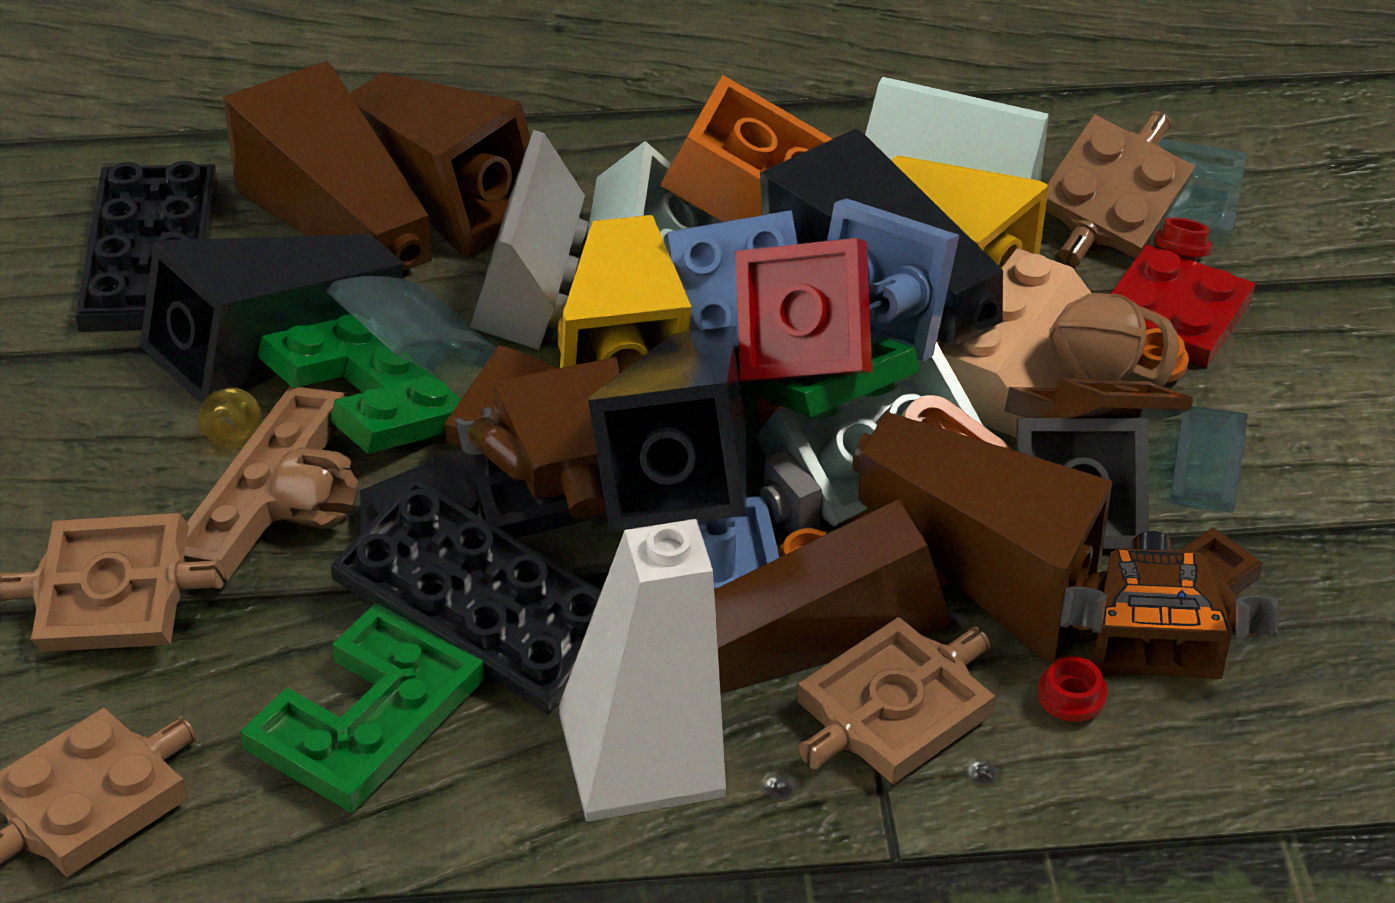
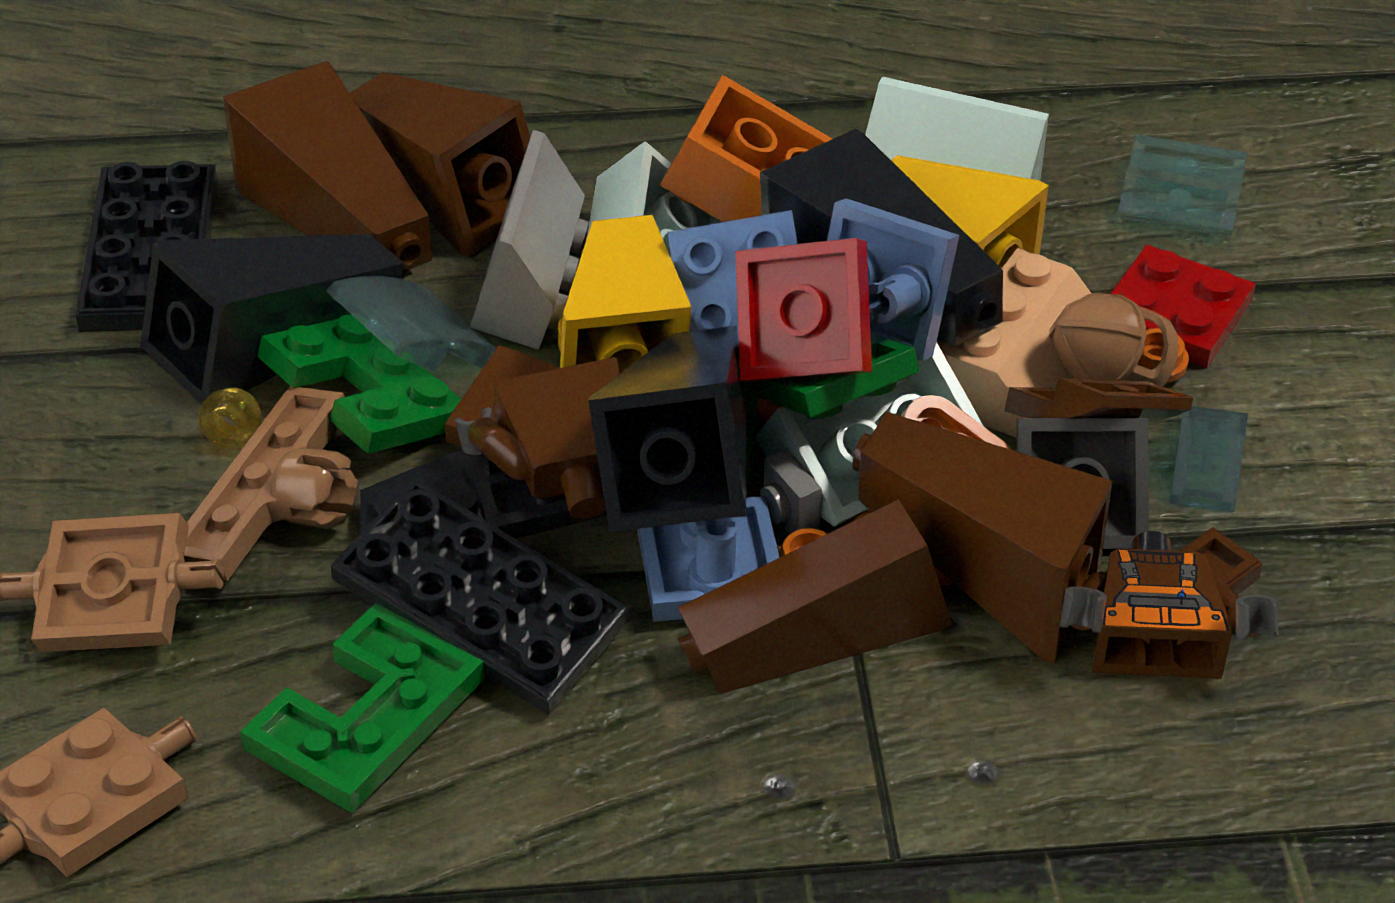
(647, 681): white slope -> none
(895, 699): medium nougat plate -> none
(1073, 689): red plate -> none
(1116, 187): medium nougat plate -> none
(1184, 238): red plate -> none

